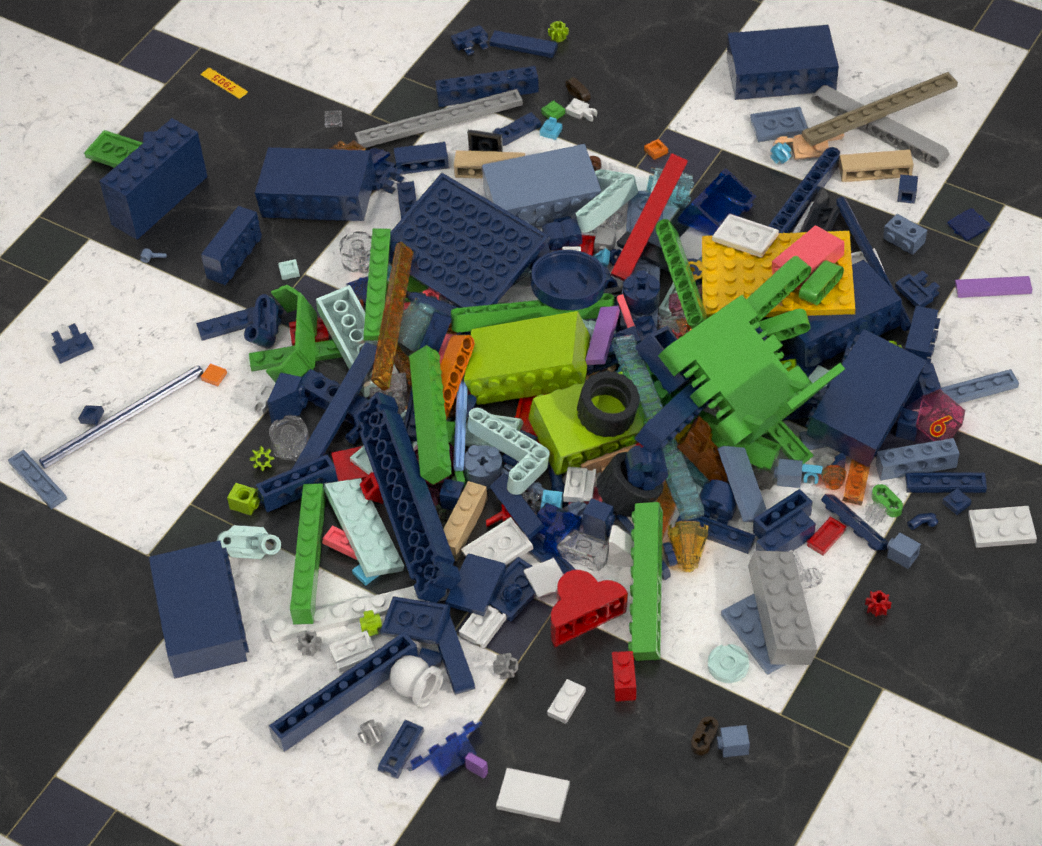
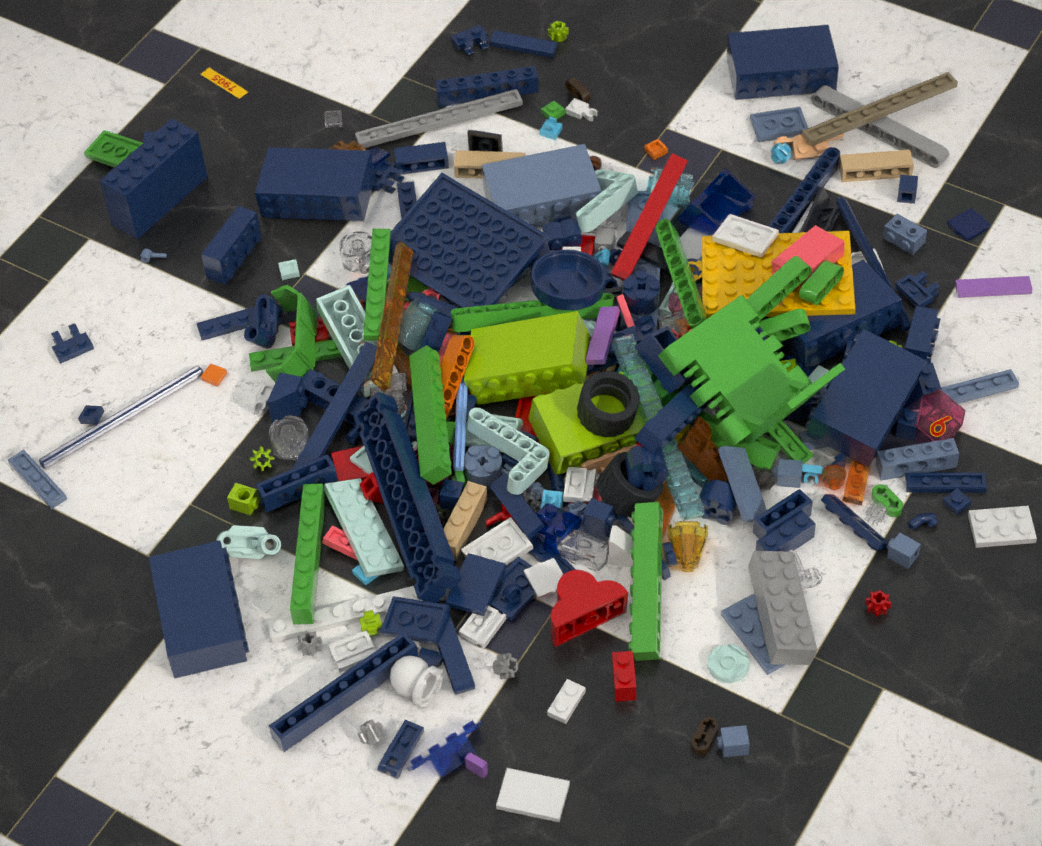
(518, 128): dark blue plate -> none
(726, 534): dark blue tile -> none
(826, 536): red tile -> none

